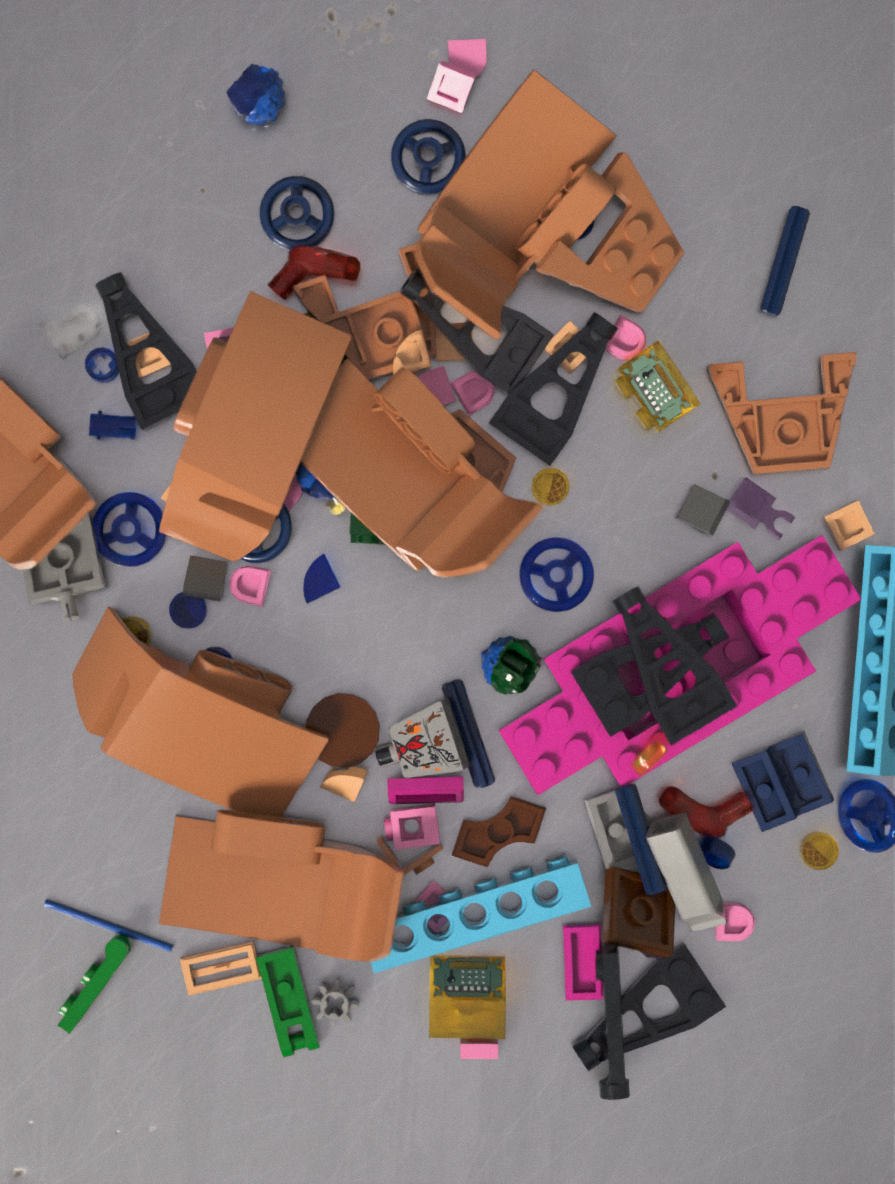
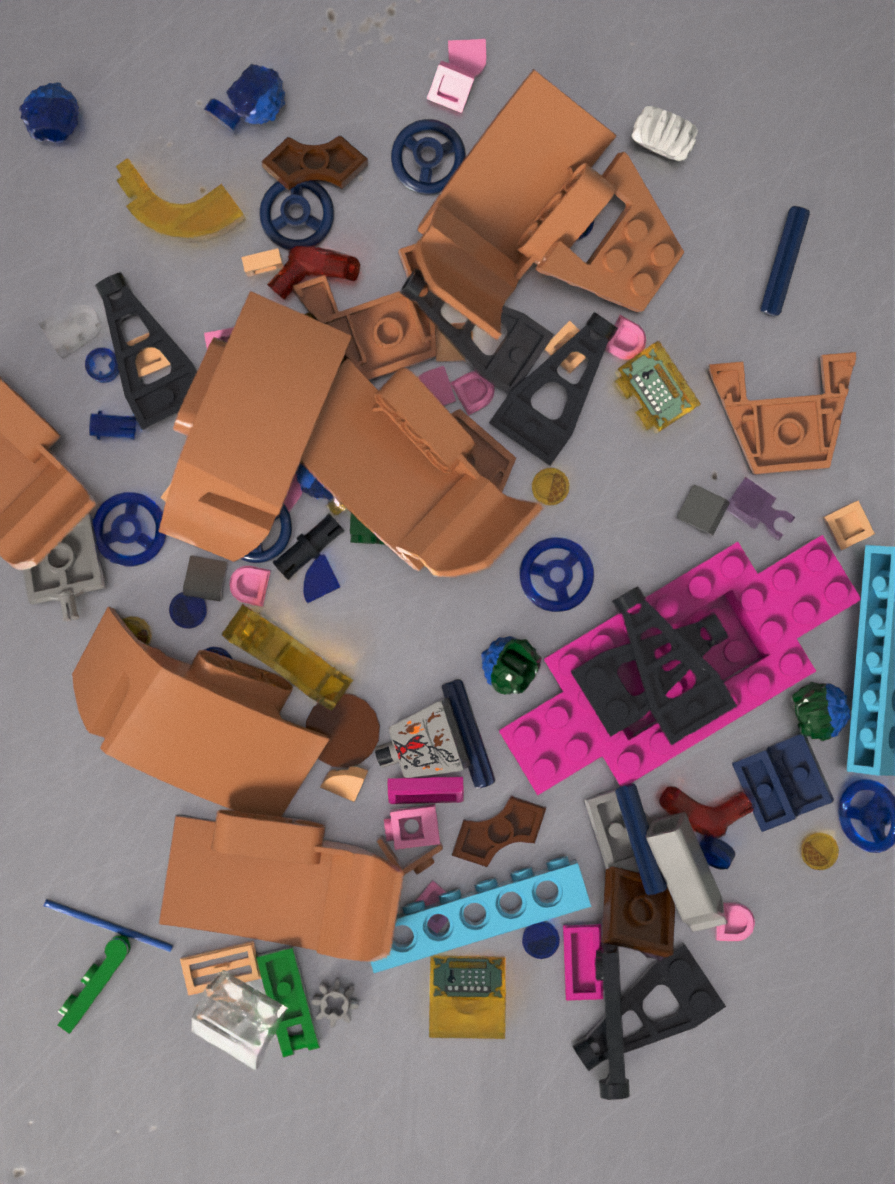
(50, 113): none -> clear blue piece
(188, 223): none -> clear yellow arch
(222, 114): none -> clear blue tile
(237, 1018): none -> clear slope
(262, 262): none -> light nougat tile
(287, 656): none -> clear yellow arch
(308, 546): none -> black pin
(330, 162): none -> reddish brown tile
(412, 354): light nougat tile -> none
(478, 1048): bright pink tile -> none
(540, 940): none -> clear blue tile
(648, 757): tile -> none
(664, 133): none -> white gear
(821, 710): none -> dark green piece

